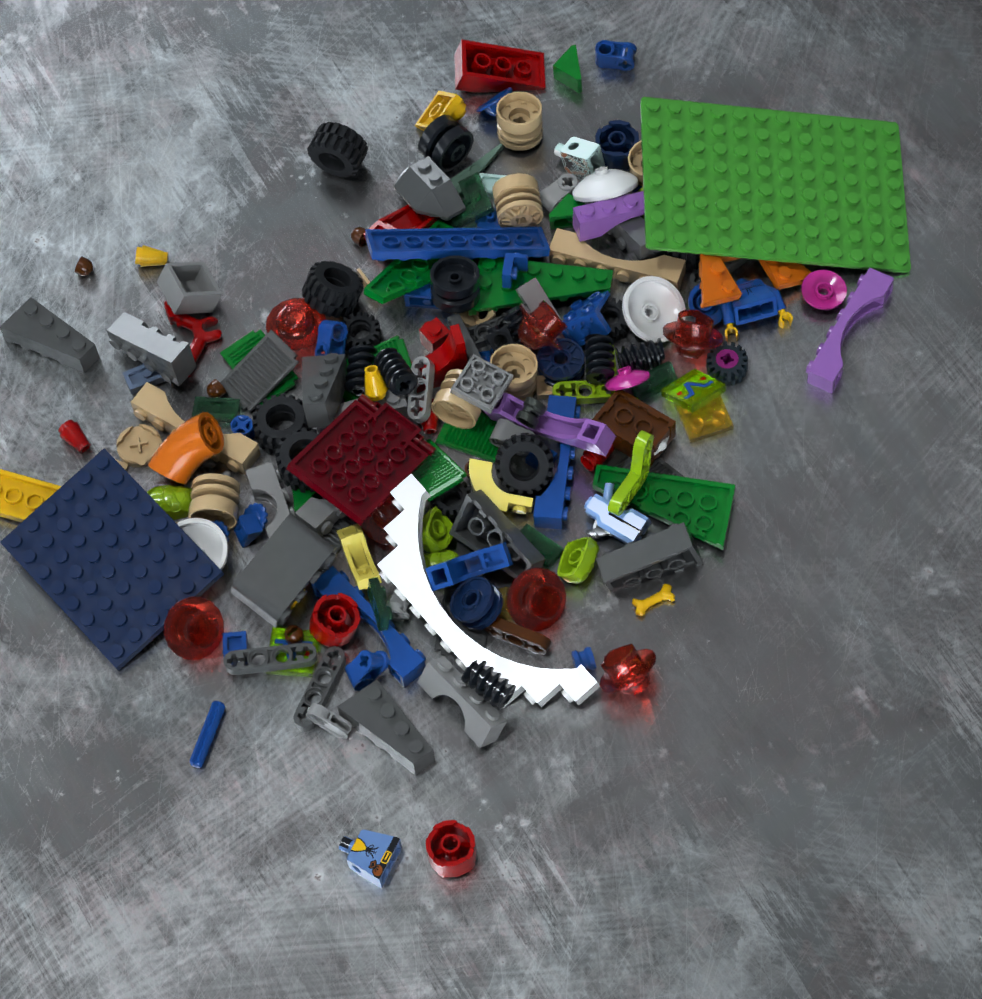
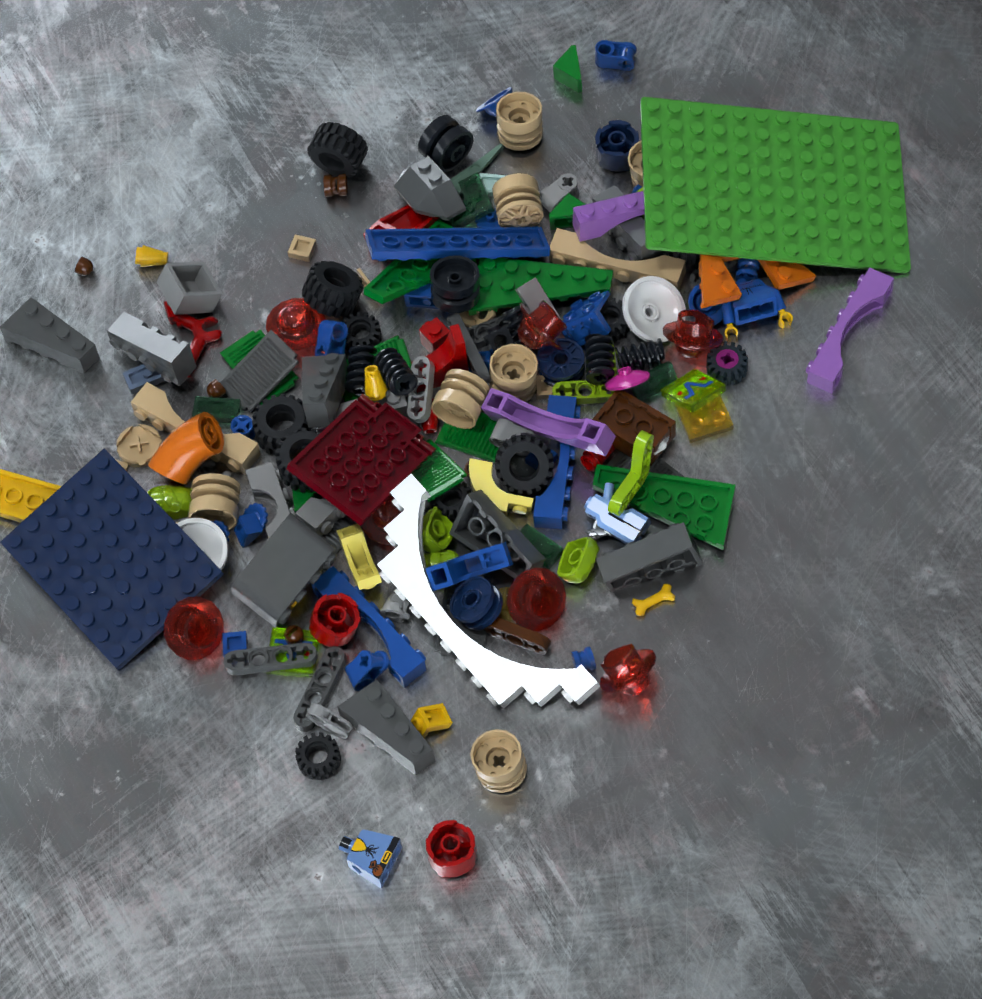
(74, 436): red cone -> none
(207, 734): blue axle -> none
(302, 248): none -> tan tile
(318, 769): none -> black tyre
(330, 185): none -> reddish brown wheel
(358, 237): reddish brown hinge -> none
(377, 598): clear green plate -> none
(431, 719): none -> yellow bracket
(442, 104): yellow slope -> none
(481, 383): light grey tile -> none
(482, 720): light grey arch -> none
(488, 684): black piece -> none
(495, 68): red slope -> none
(501, 749): none -> tan wheel
(512, 264): blue bracket -> none
(531, 412): pearl dark grey wheel -> none
(580, 157): light aqua torso -> none
(604, 185): white dish -> none
(747, 269): none -> blue wheel
(825, 282): dark pink dish -> none

